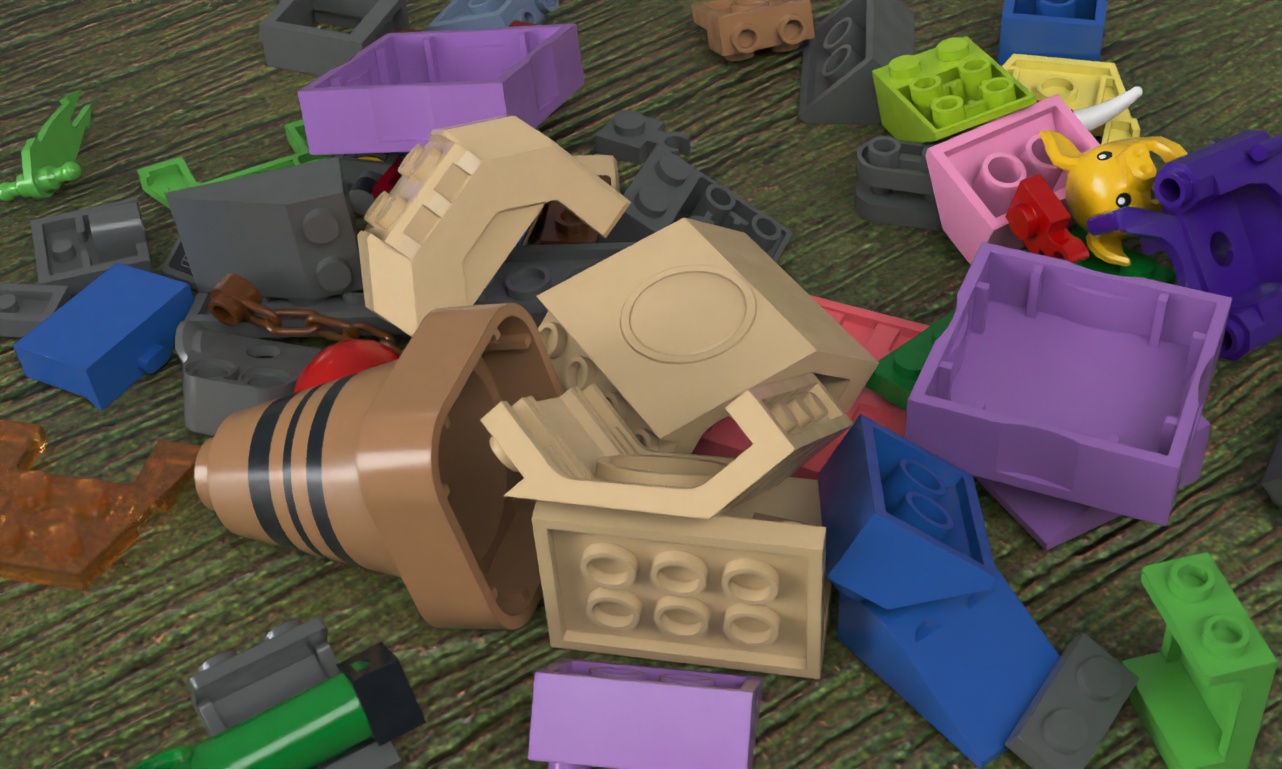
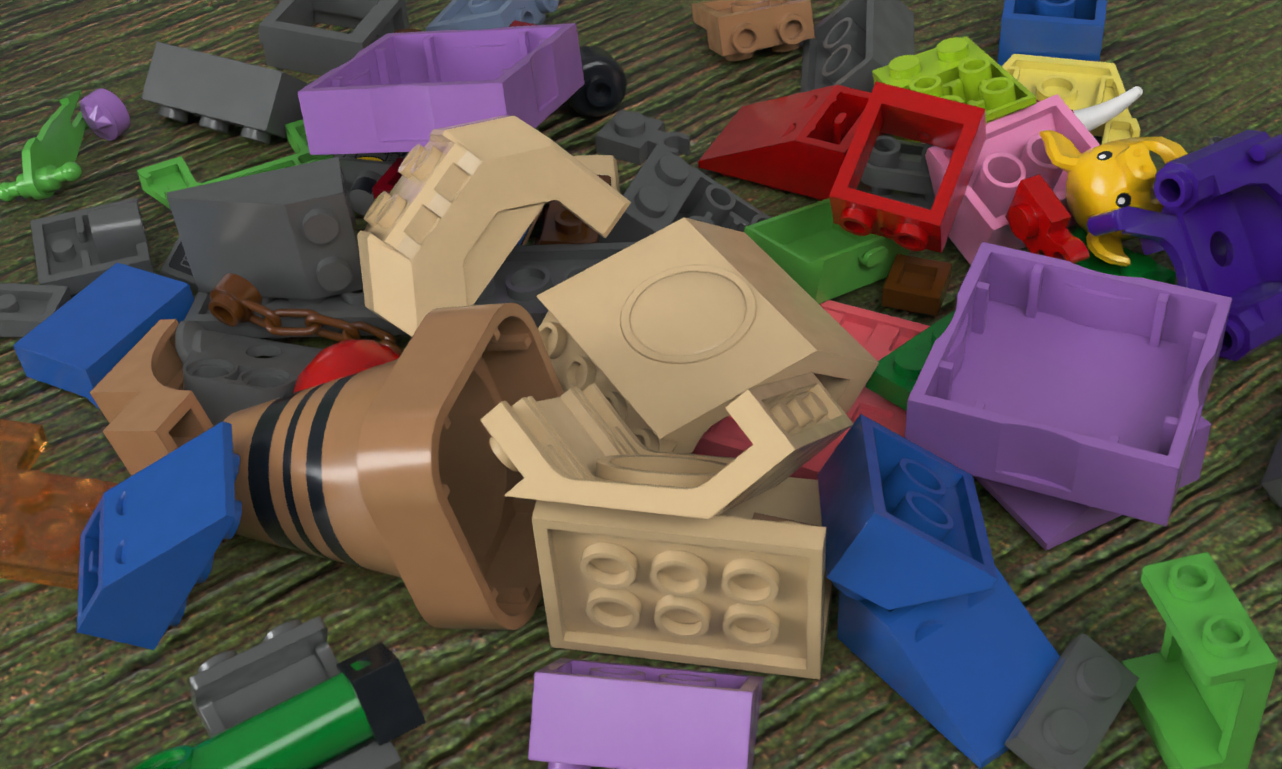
(105, 114): none -> medium lavender tile
(147, 401): none -> medium nougat arch
(157, 540): none -> blue slope
(222, 93): none -> dark grey slope
(603, 85): none -> black head
(790, 140): none -> red slope
(823, 254): none -> bright green container
(916, 284): none -> reddish brown plate
(920, 119): none -> red window

